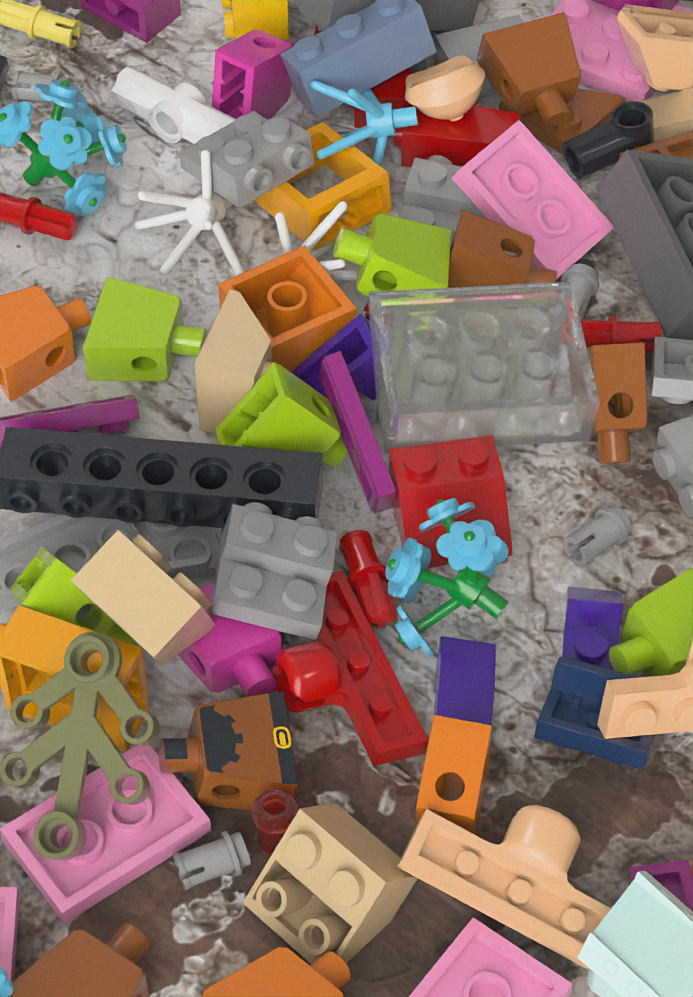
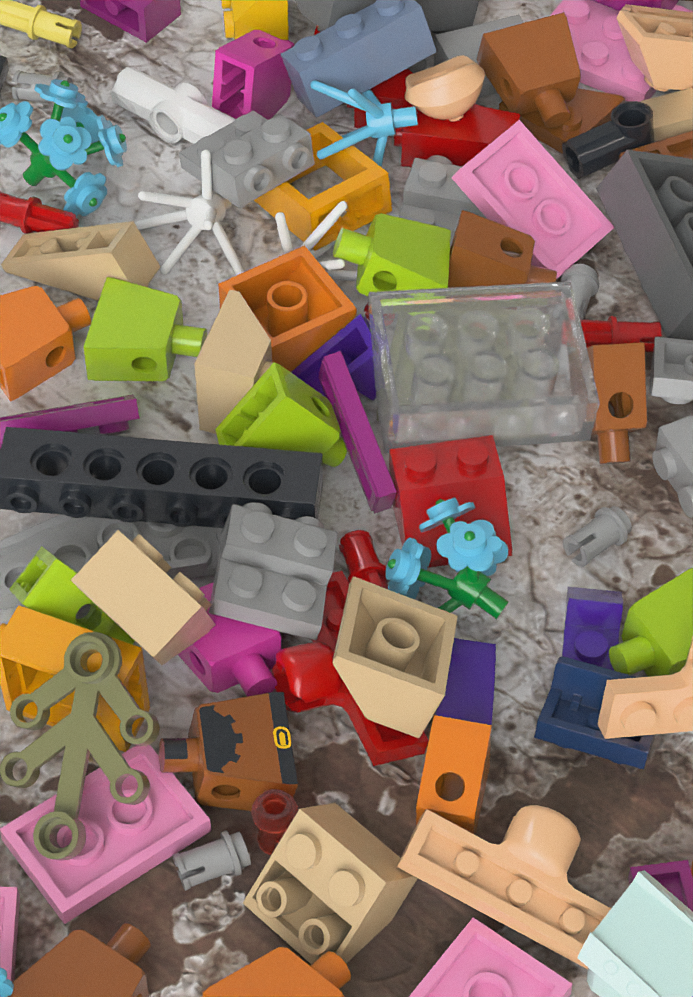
(83, 258): none -> tan slope
(394, 655): none -> tan slope

